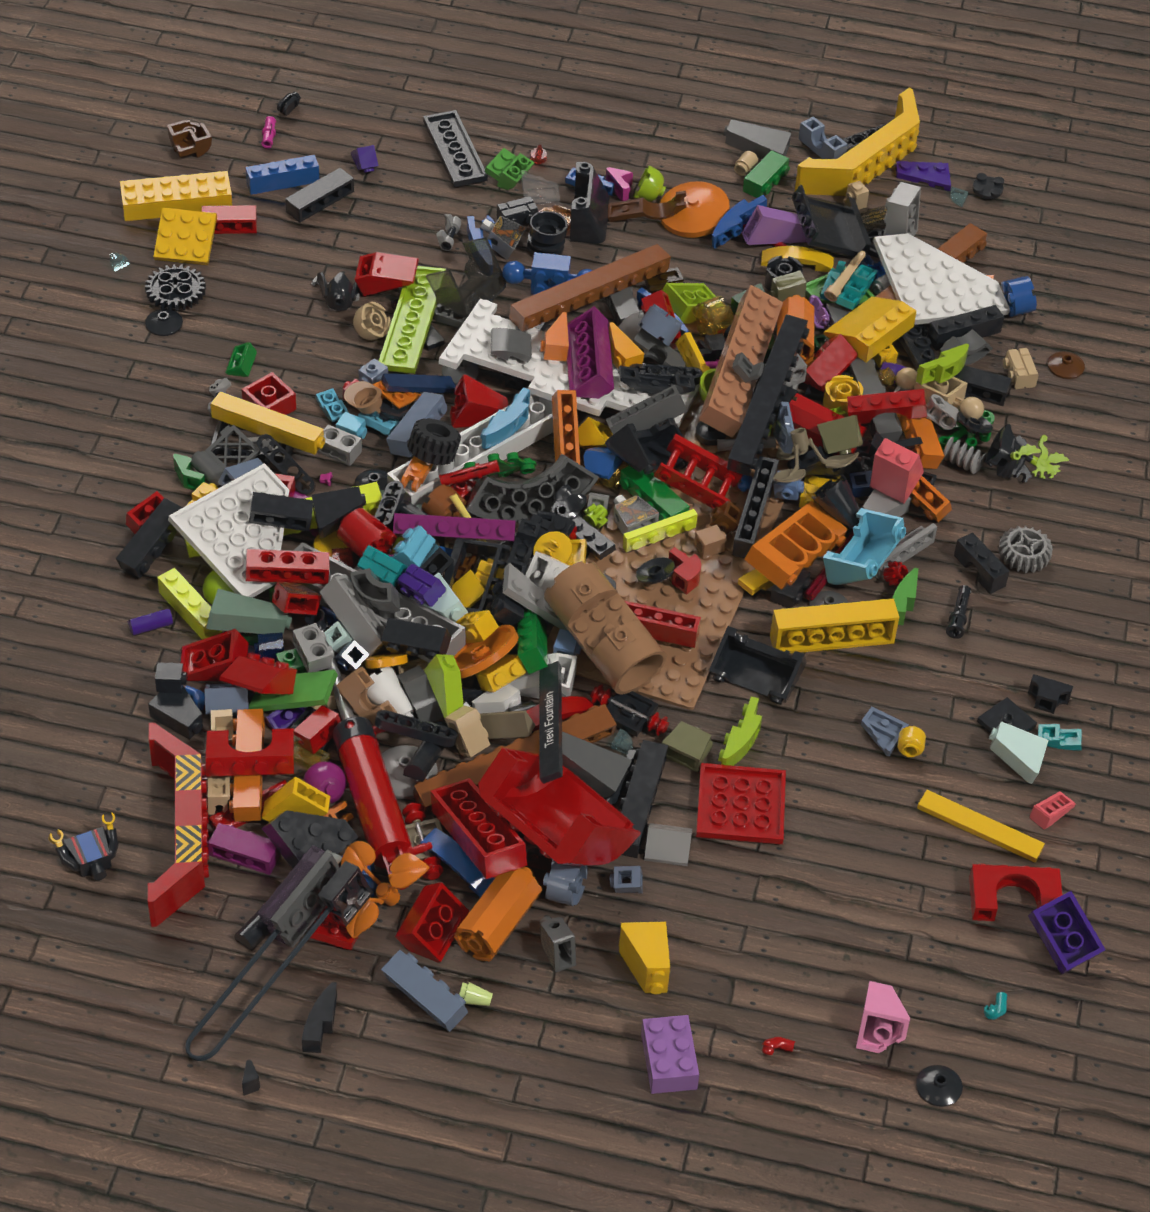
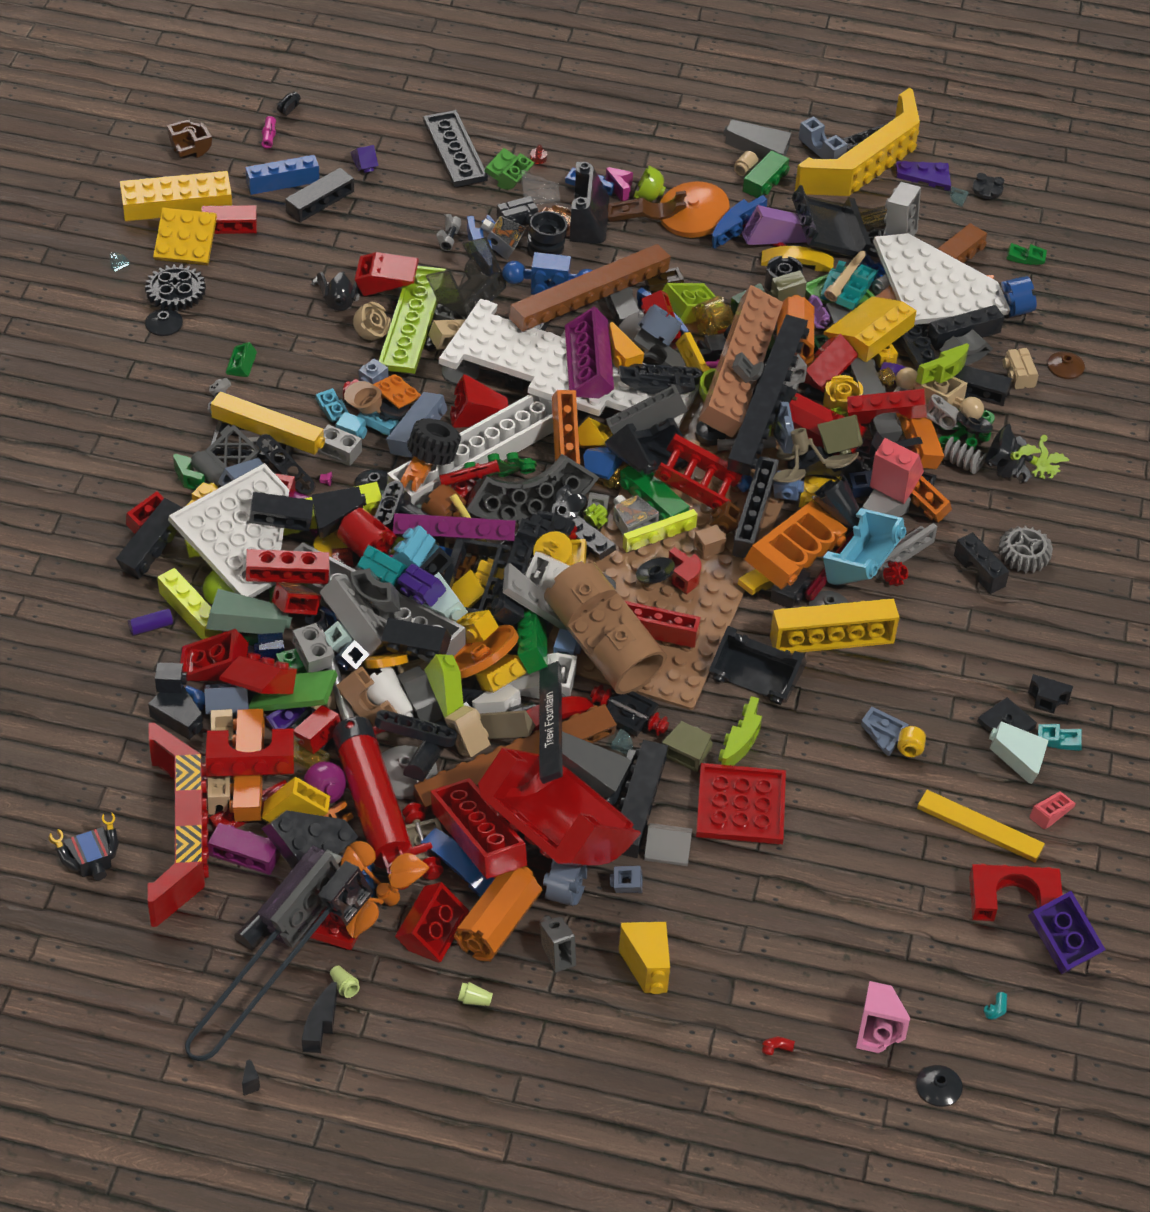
(271, 394): red brick -> none
(346, 983): none -> yellowish green cone
(418, 383): dark blue tile -> none
(424, 990): sand blue brick -> none
(443, 332): none -> tan brick
(507, 422): dark azure slope -> none
(511, 342): dark grey slope -> none
(556, 341): orange slope -> none
(670, 1054): medium lavender brick -> none
(859, 192): tan brick -> none
(906, 594): bright green slope -> none
(958, 618): black pin -> none
(1032, 256): none -> green slope

